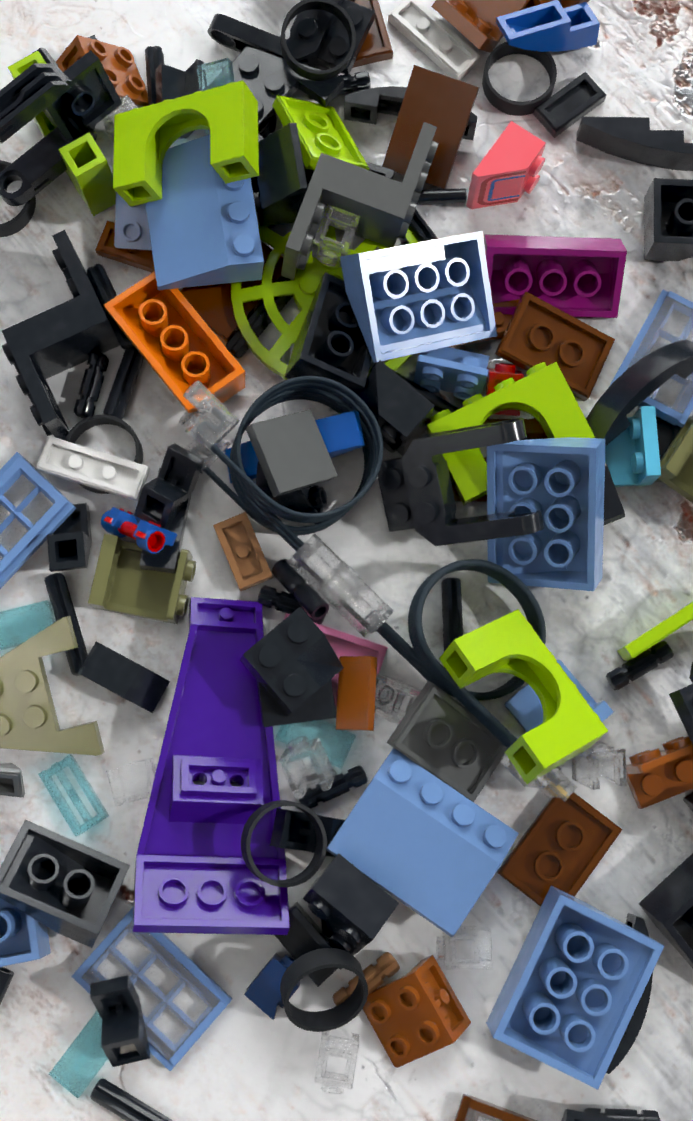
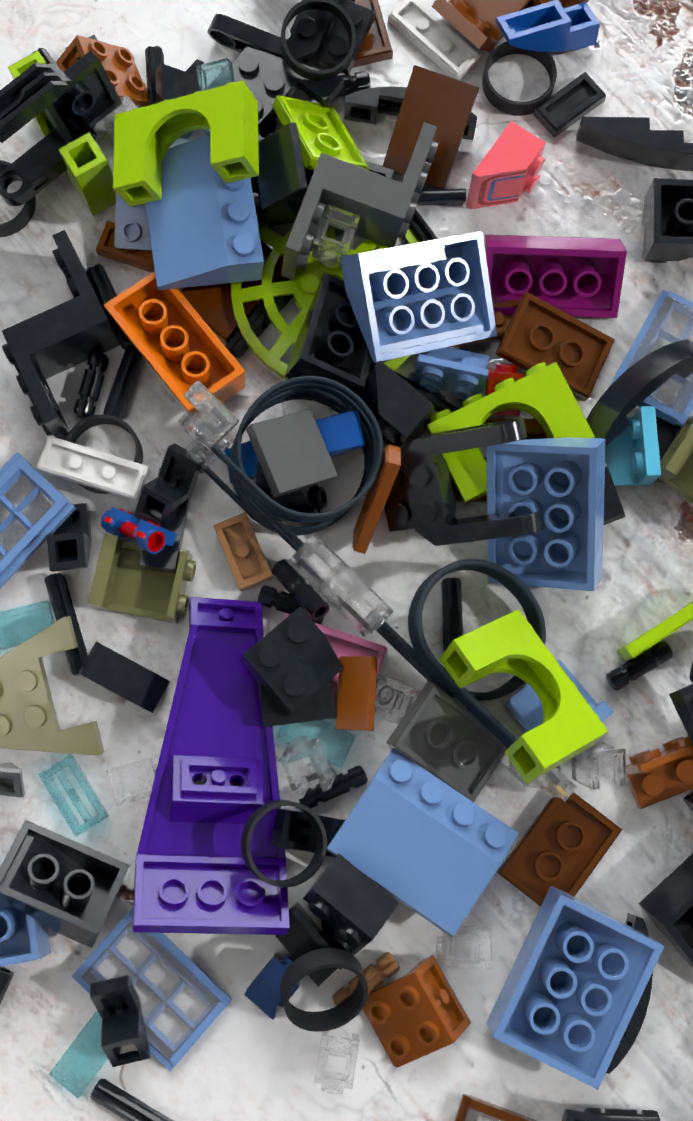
(376, 499): none -> dark orange tile

